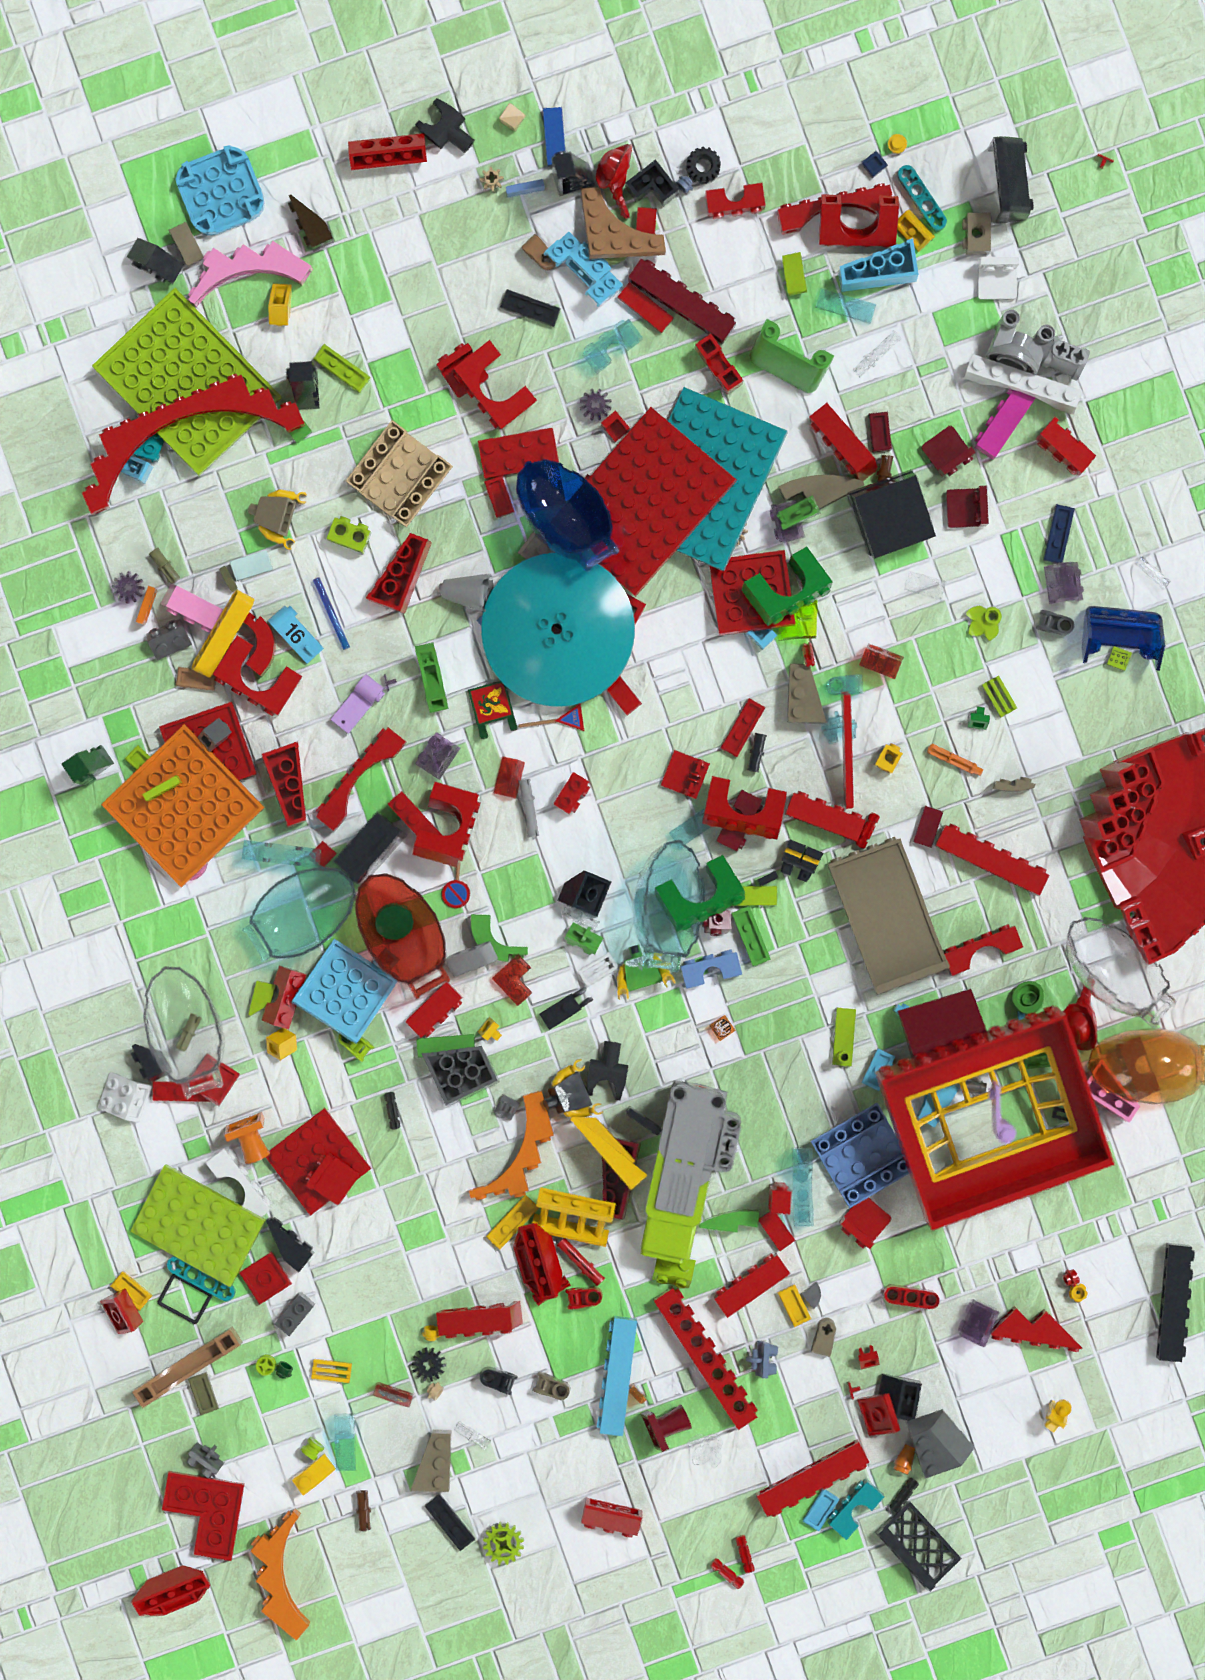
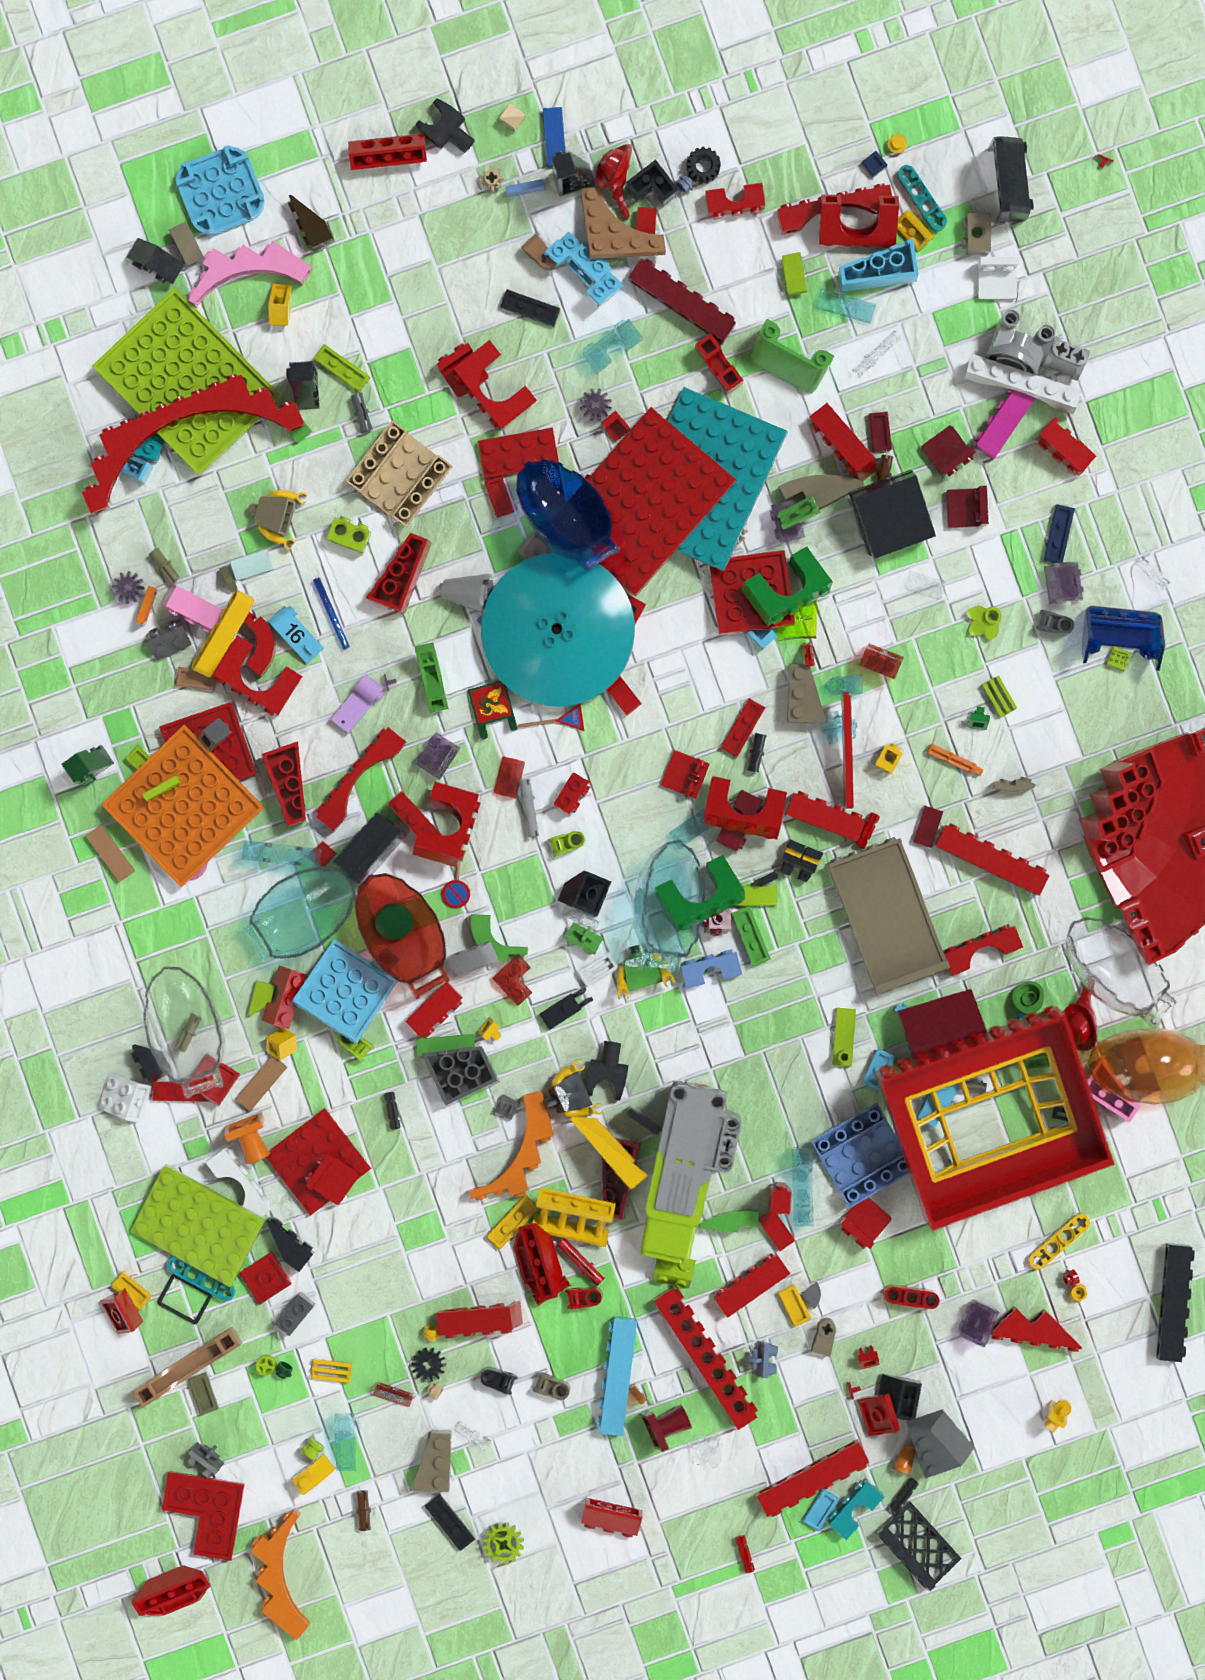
(110, 853): none -> medium nougat tile
(261, 1083): none -> medium nougat tile
(361, 412): none -> dark grey pin
(565, 843): none -> lime piece
(645, 307): red tile -> none
(722, 1027): clear orange tile -> none
(727, 1573): red axle -> none
(1001, 1127): lavender door -> none
(1056, 1238): none -> yellow beam

